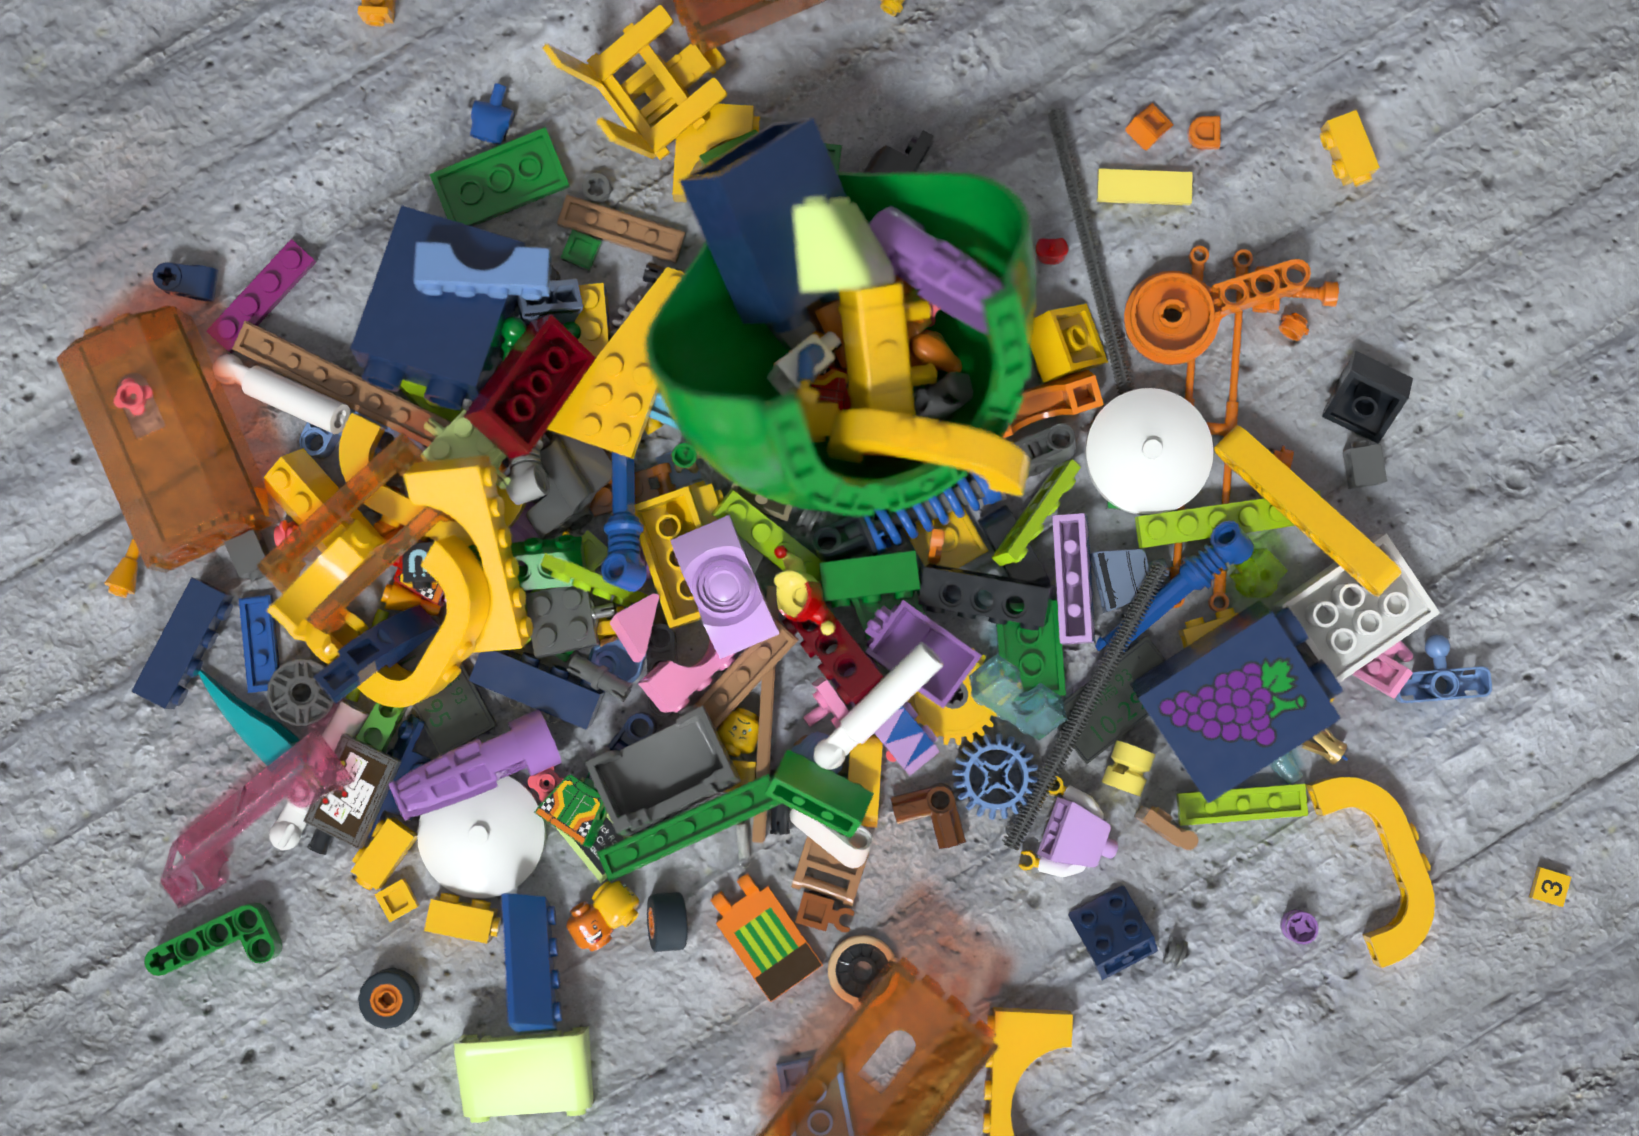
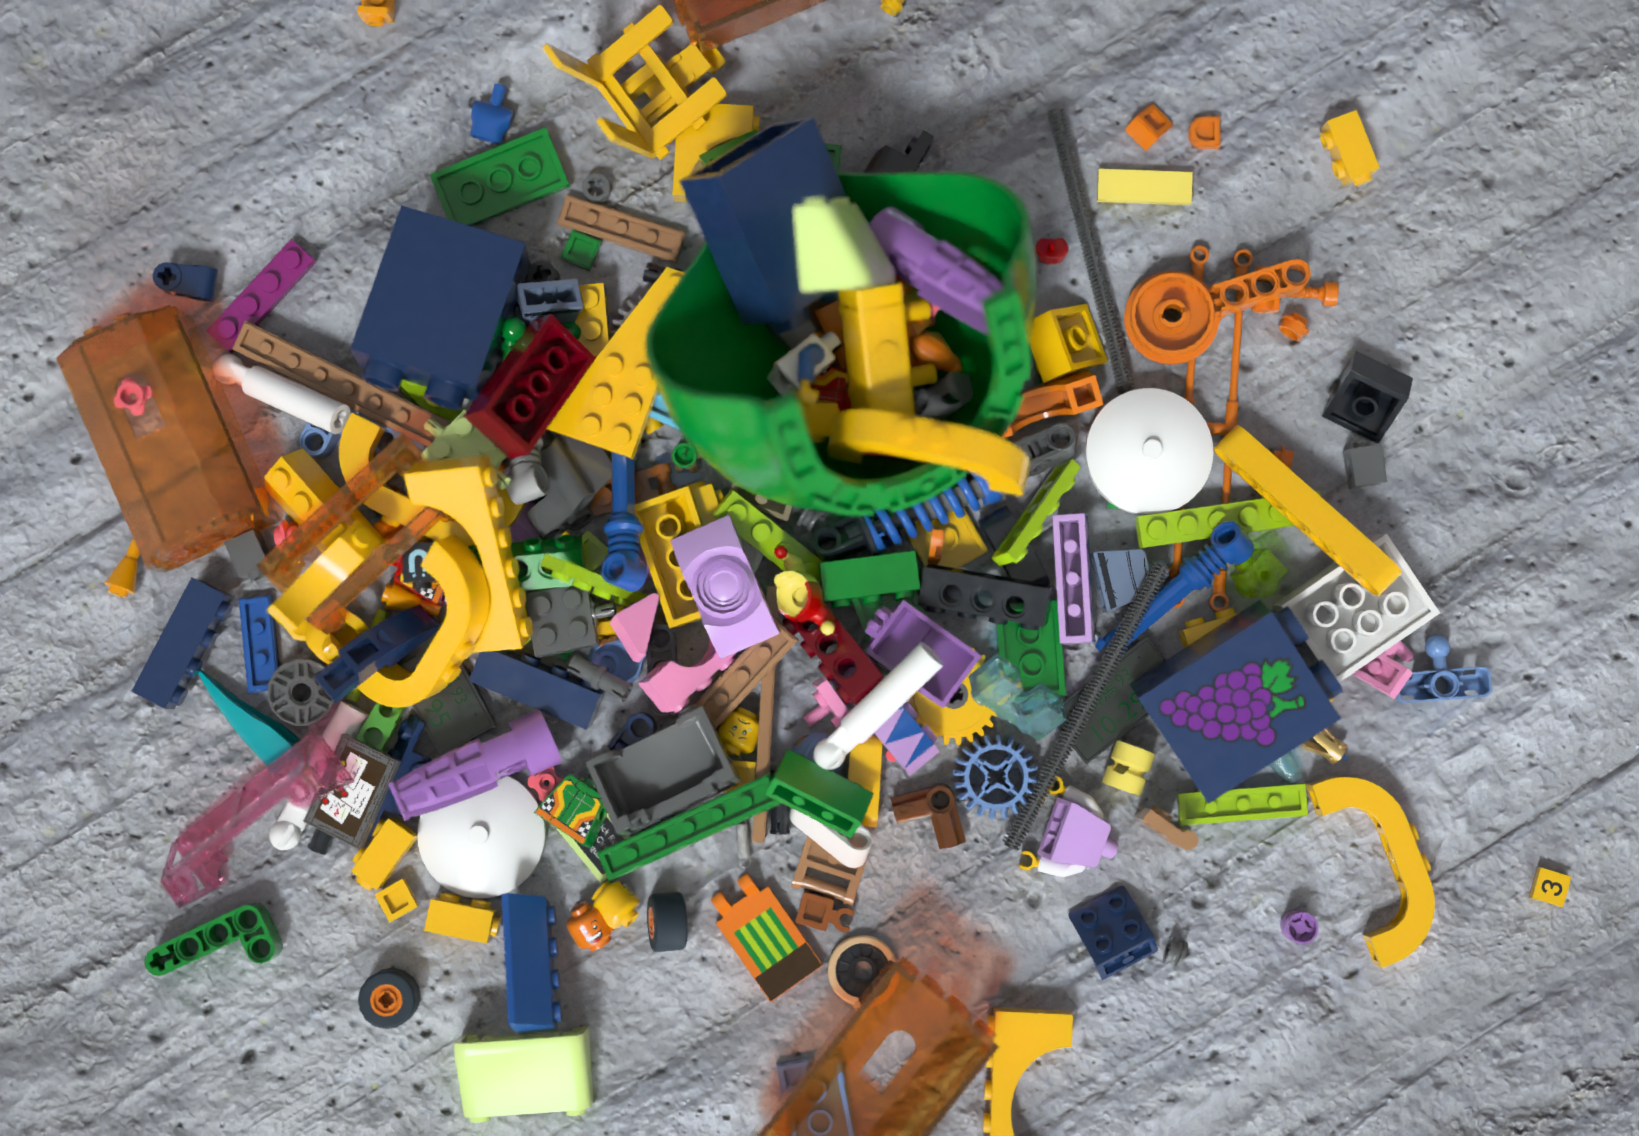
(523, 274): medium blue arch -> none

